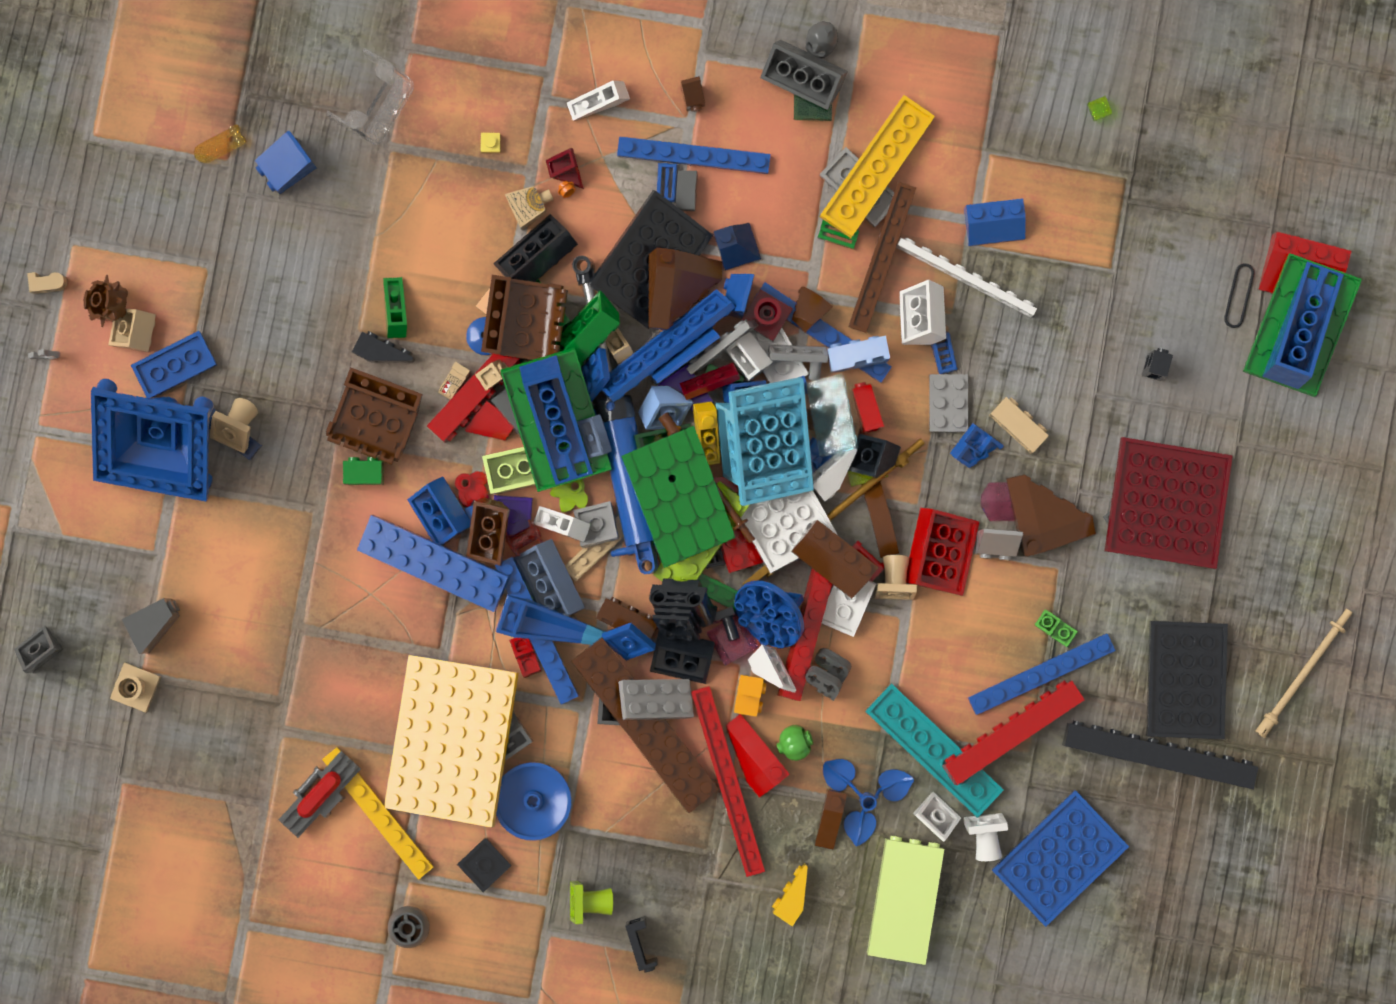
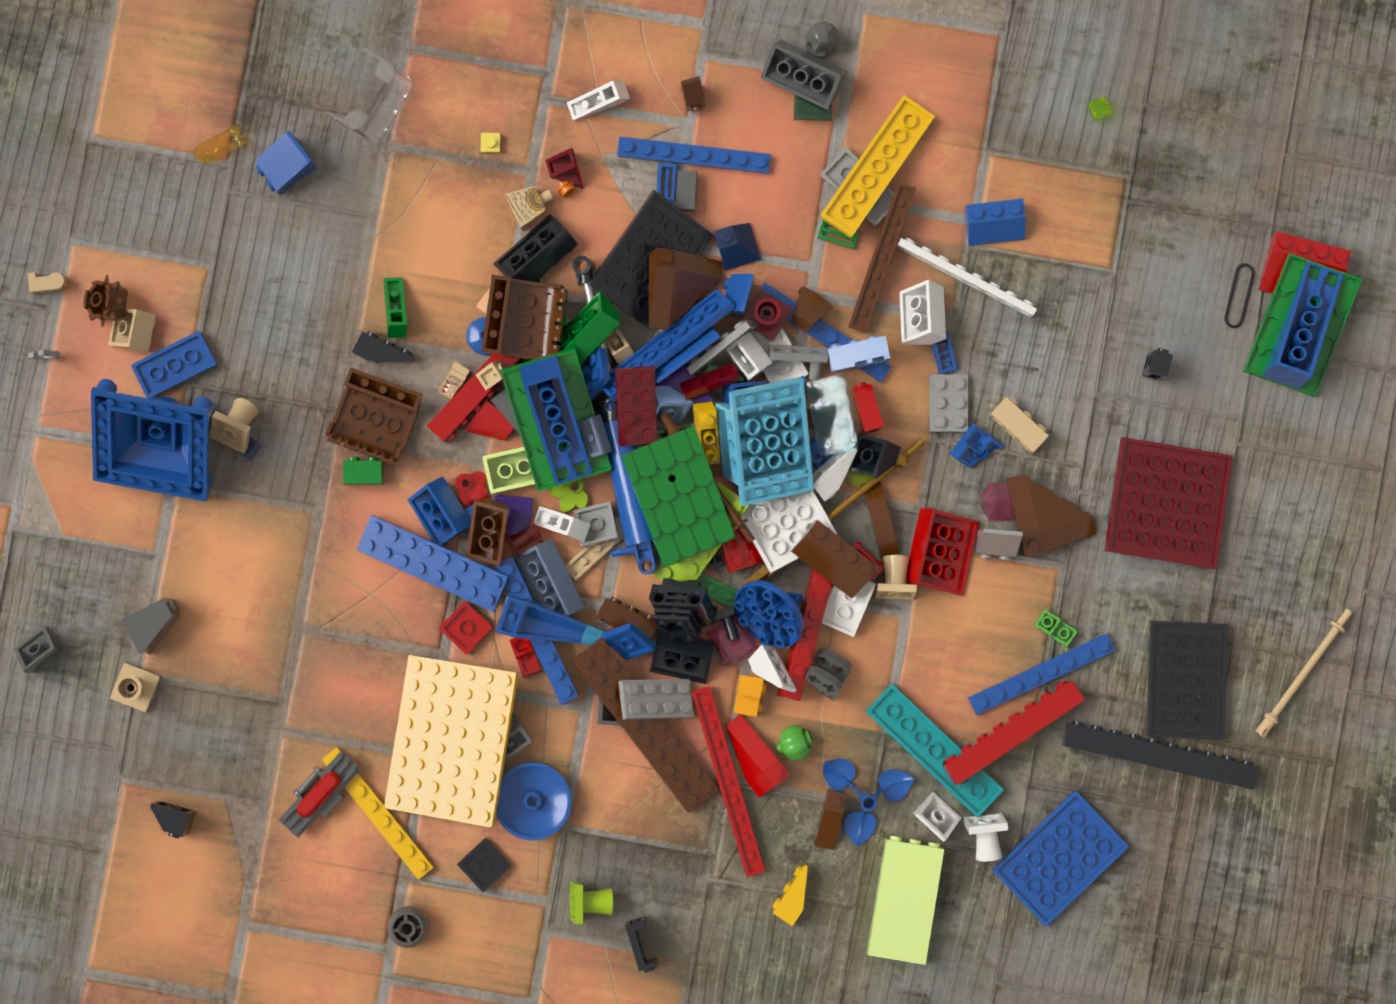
(173, 818): none -> black slope
(465, 627): none -> red plate
(636, 405): none -> dark red plate

